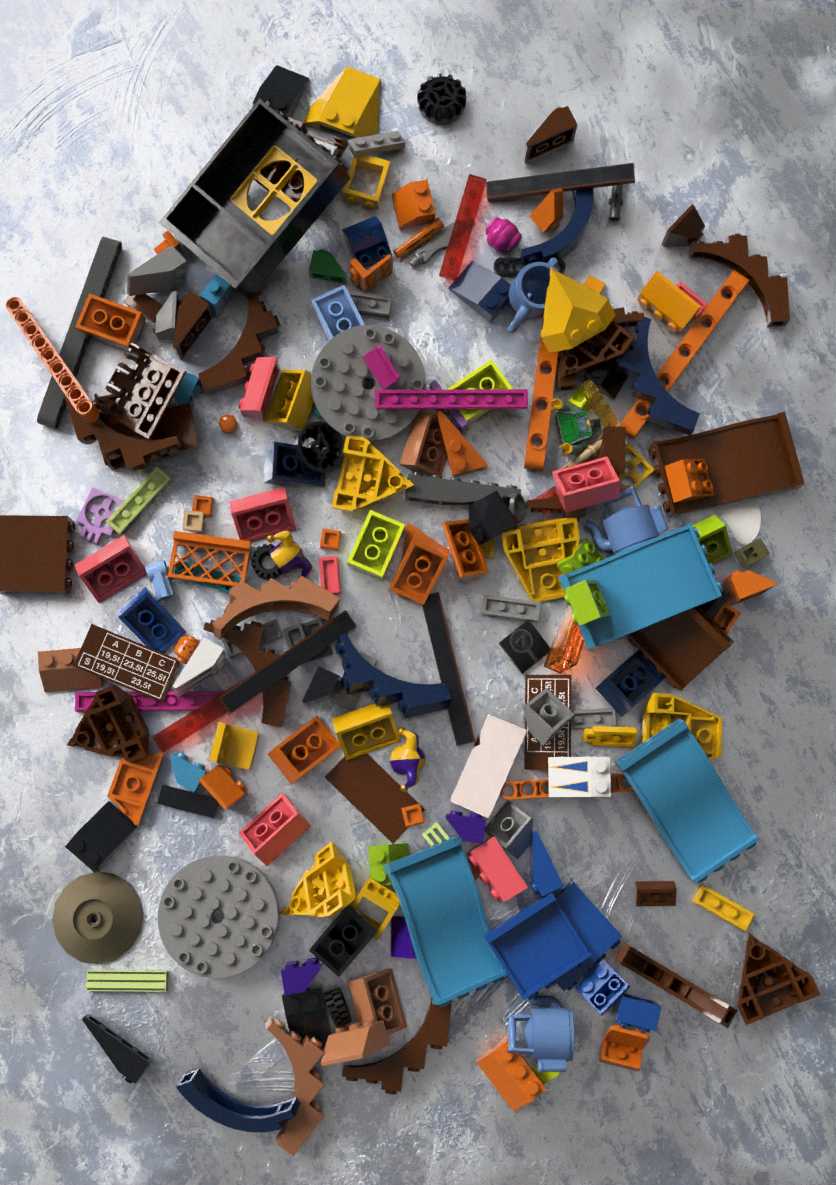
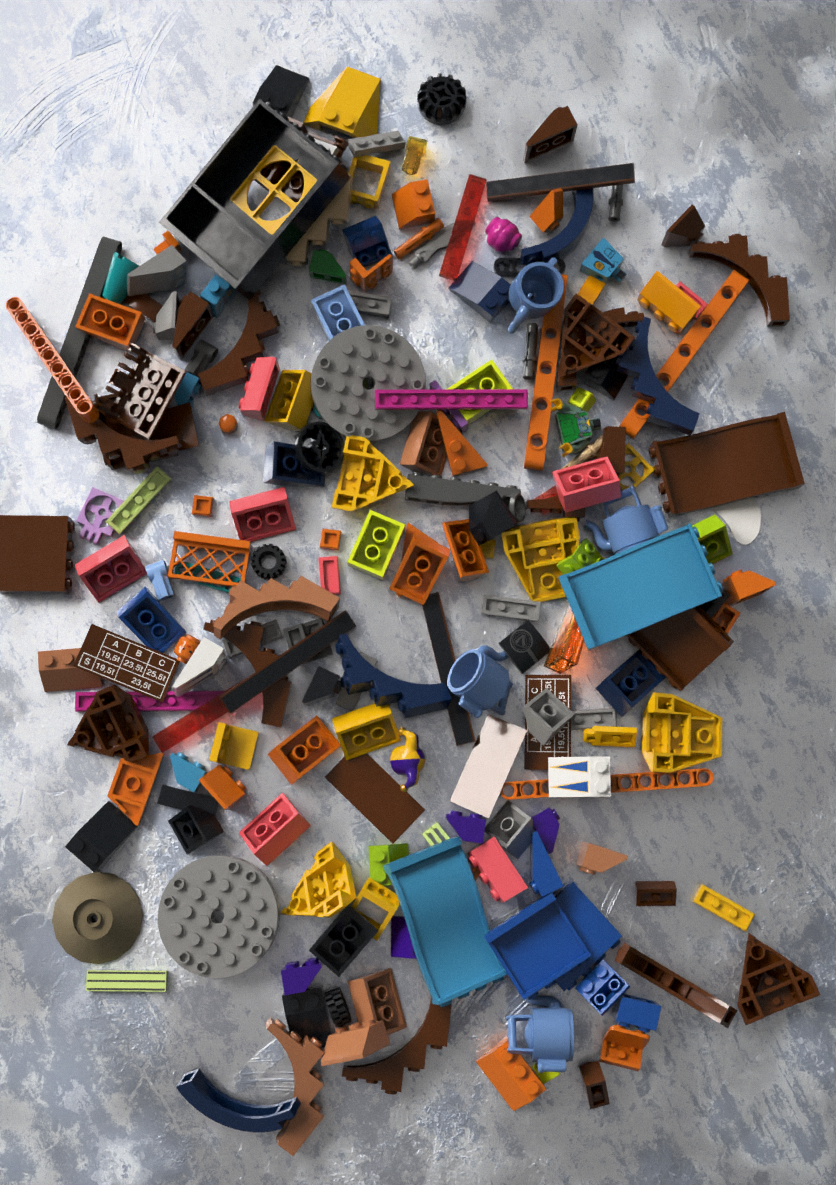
(116, 282): none -> teal cone
(125, 1057): black slope -> none
(193, 521): tan tile -> none
(195, 828): none -> black slope
(203, 355): none -> dark grey piece
(288, 554): piece -> none
(318, 233): none -> tan arch
(381, 367): dark pink panel -> none
(413, 815): orange tile -> none
(414, 152): none -> clear yellow piece
(480, 681): none -> medium blue piece
(530, 351): none -> dark grey pin
(547, 827): none -> dark purple slope
(572, 313): yellow wedge -> none
(586, 602): lime slope -> none
(594, 1084): none -> reddish brown slope
(597, 859): none -> nougat slope
(598, 403): clear yellow beam -> none
(604, 263): none -> dark azure torso
(687, 801): dark azure panel -> none
(689, 480): orange slope -> none
(752, 553): olive bracket -> none

